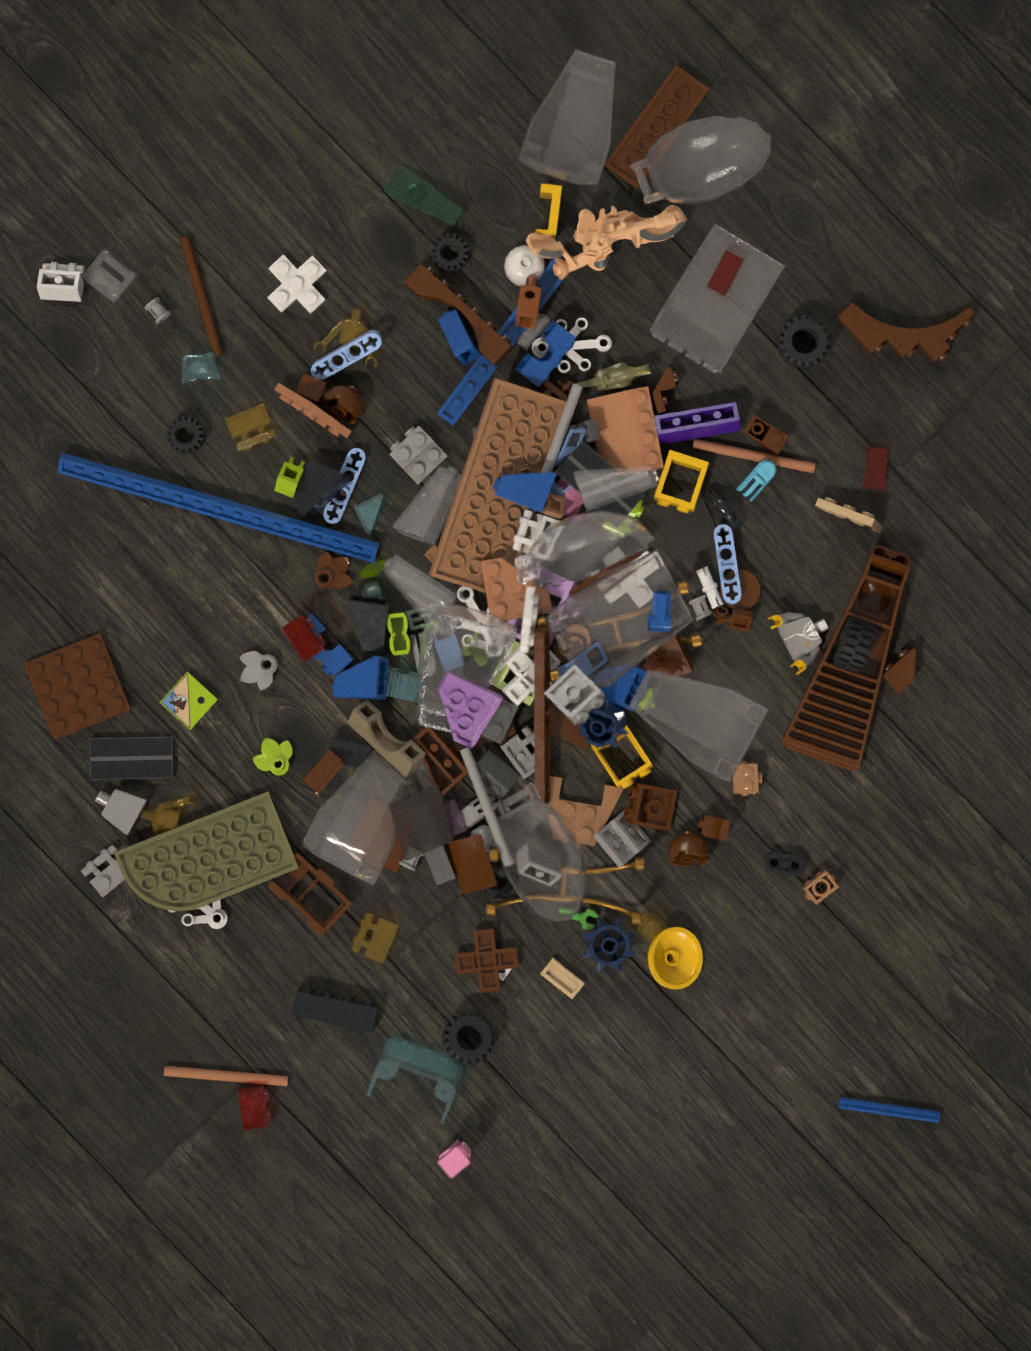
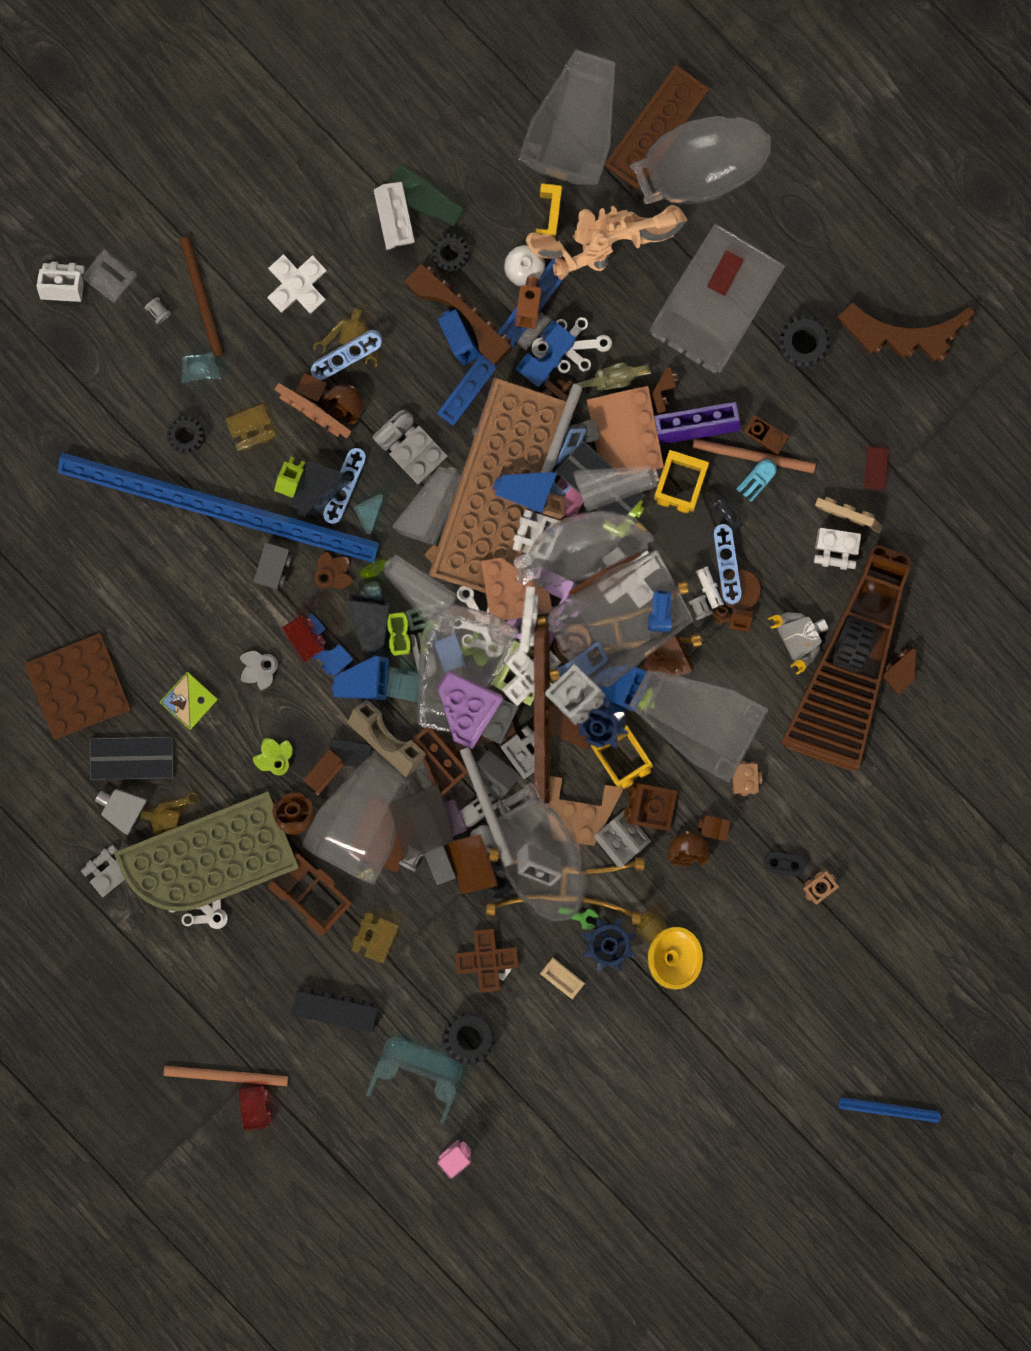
(272, 566): none -> dark grey brick
(293, 813): none -> reddish brown cylinder
(393, 215): none -> white panel
(393, 429): none -> light grey arm
(837, 542): none -> white brick

